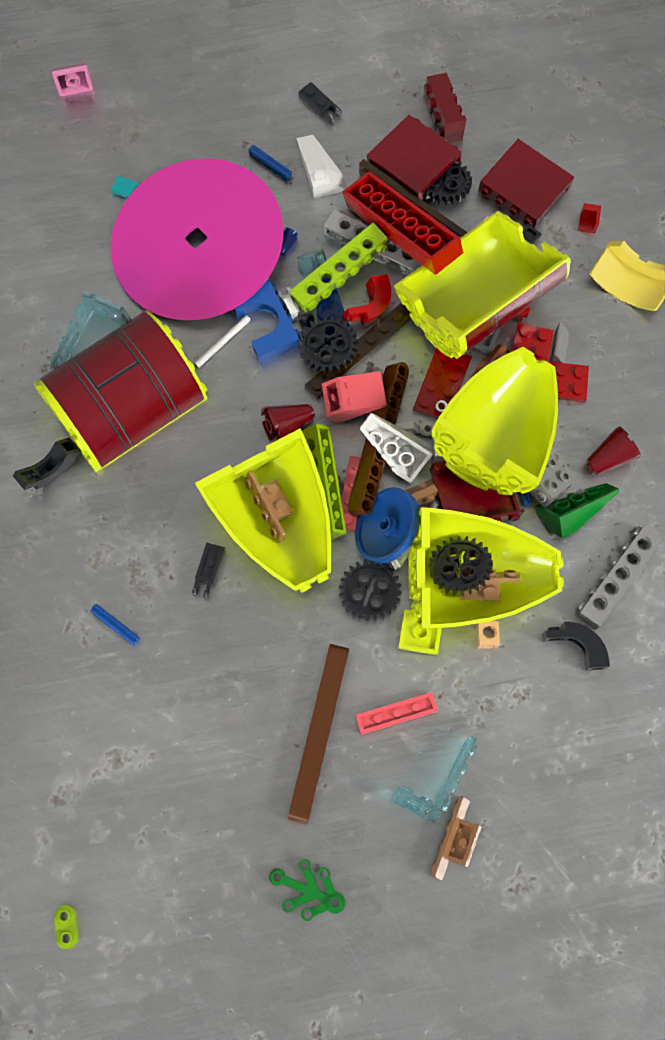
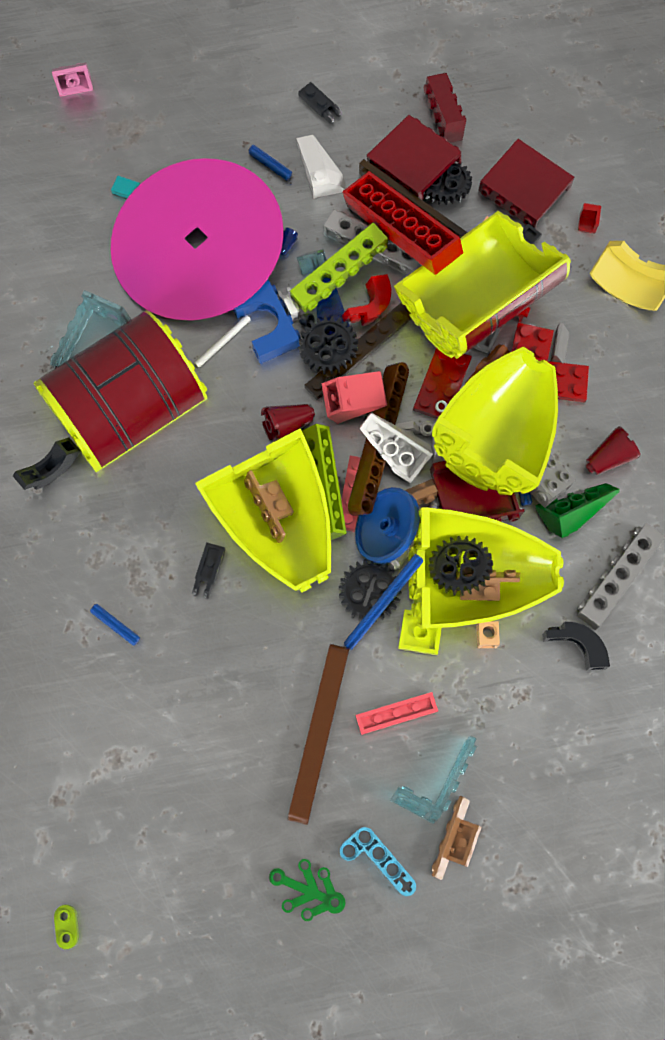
(381, 863): none -> medium azure beam
(383, 601): none -> blue axle

